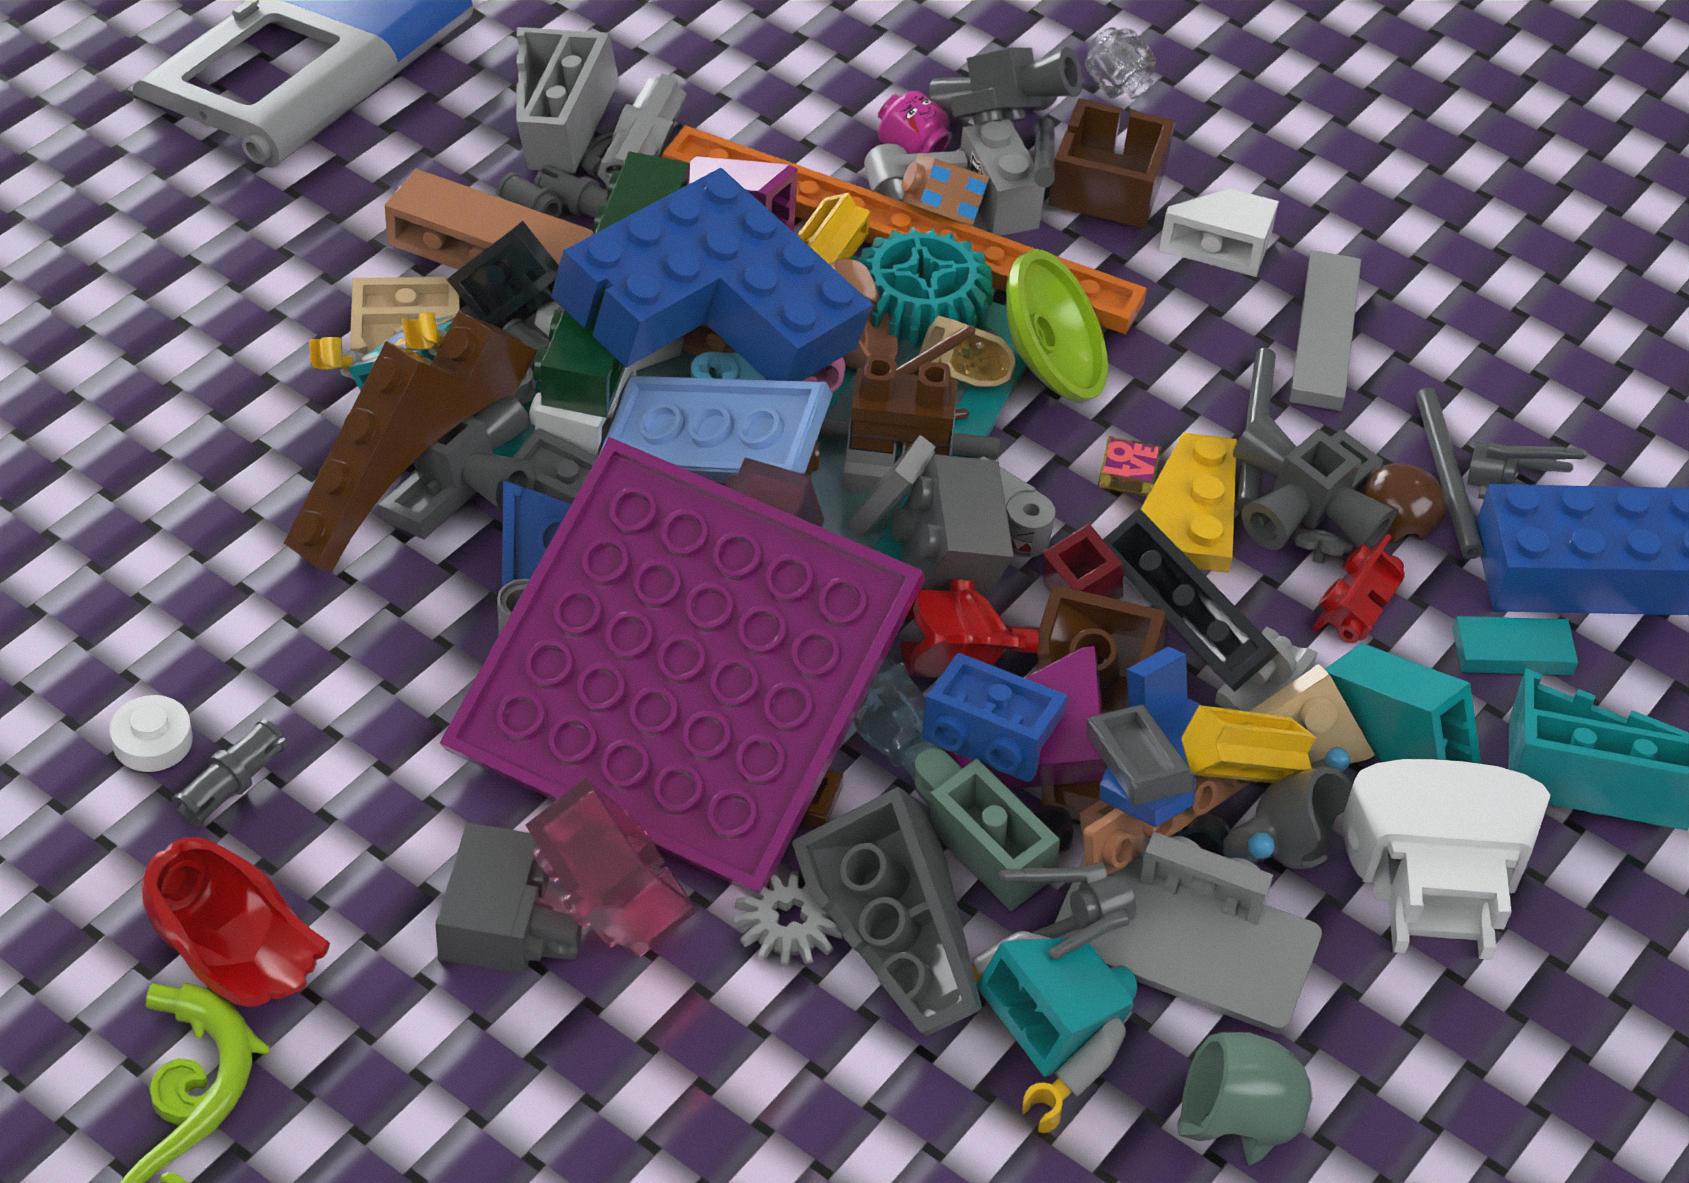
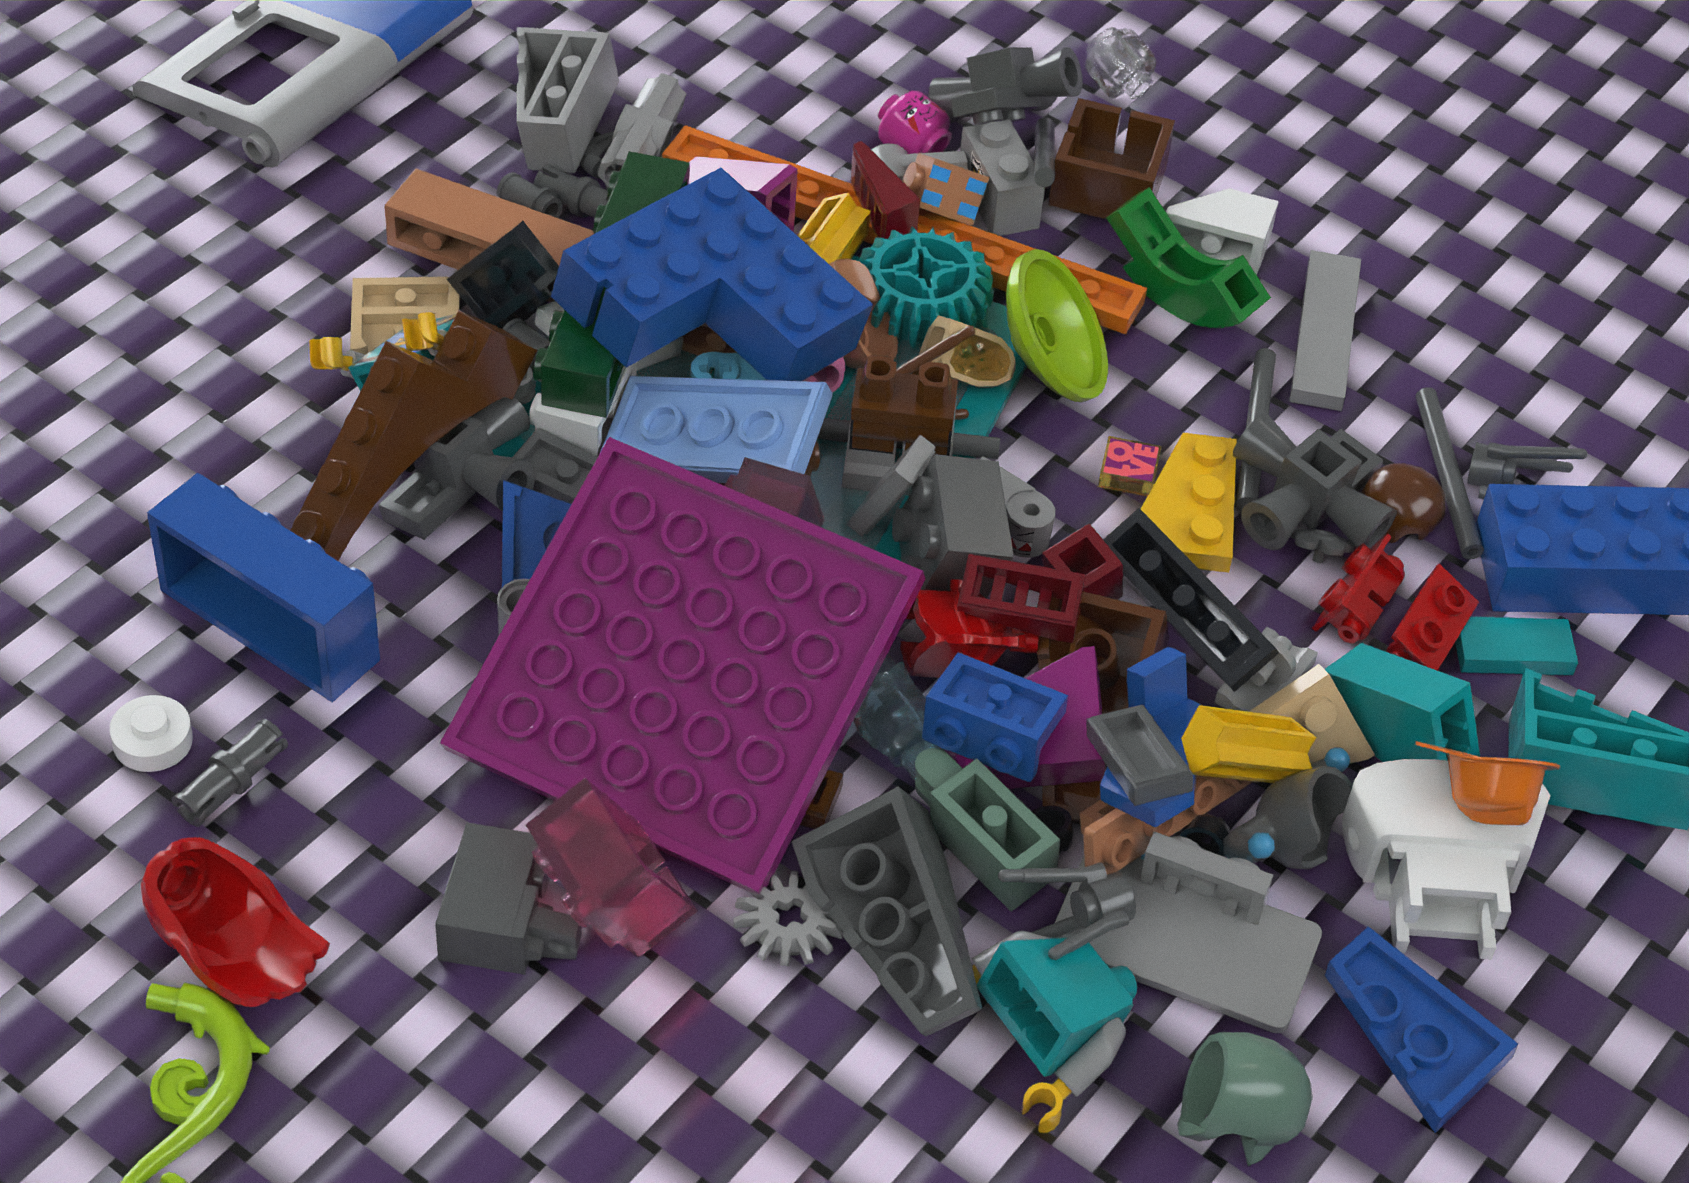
(265, 586): none -> blue piece
(883, 193): none -> dark red slope
(1034, 620): none -> dark red slope
(1179, 276): none -> green arch
(1418, 1026): none -> blue wing
(1433, 620): none -> red hinge
(1494, 787): none -> orange piece

